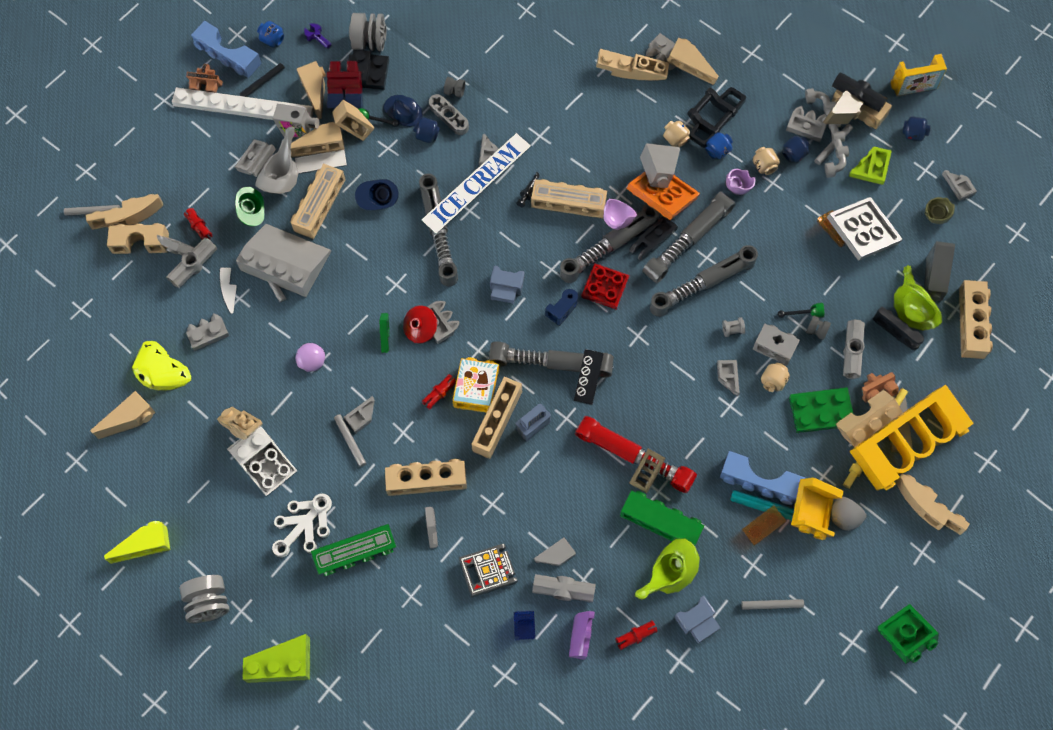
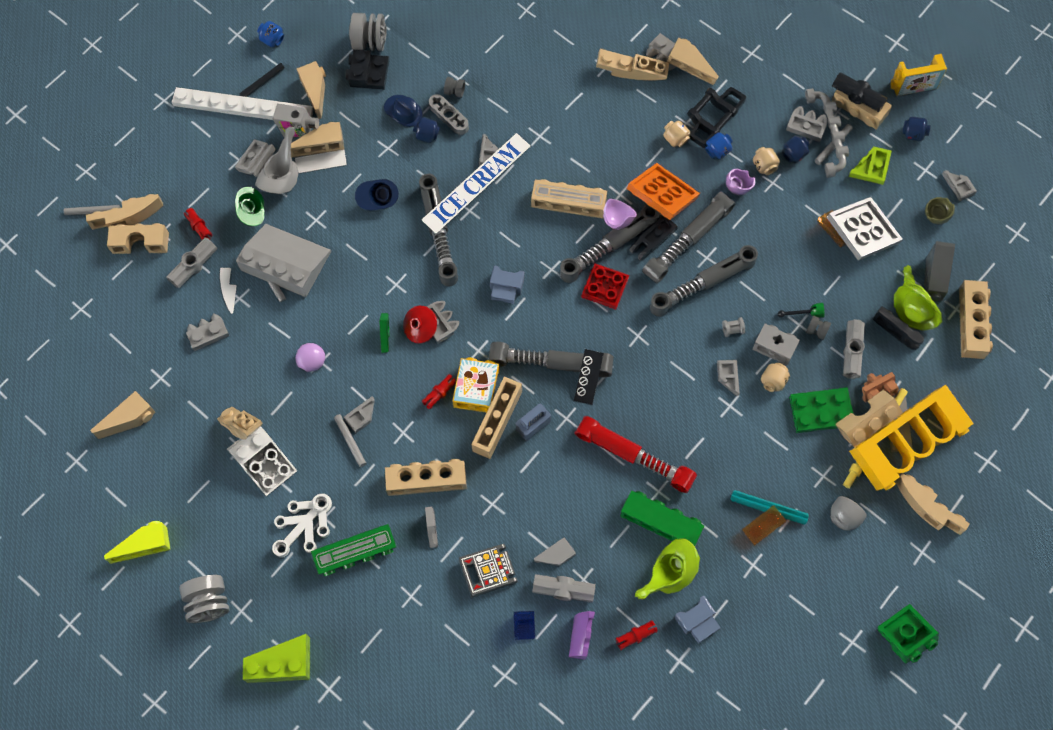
(158, 368): neon yellow piece -> none
(174, 246): light grey plate -> none
(204, 76): nougat hips -> none
(242, 59): medium blue arch -> none
(311, 35): dark purple bar -> none
(318, 201): tan brick -> none
(344, 84): dark red hips -> none
(352, 120): tan slope -> none
(395, 123): black hinge -> none
(526, 194): black piece -> none
(563, 307): dark blue leg -> none
(641, 485): dark tan slope -> none
(659, 163): light grey slope -> none
(737, 471): medium blue arch -> none
(772, 604): light grey bar -> none
(814, 507): yellow panel -> none
(844, 110): slope -> none

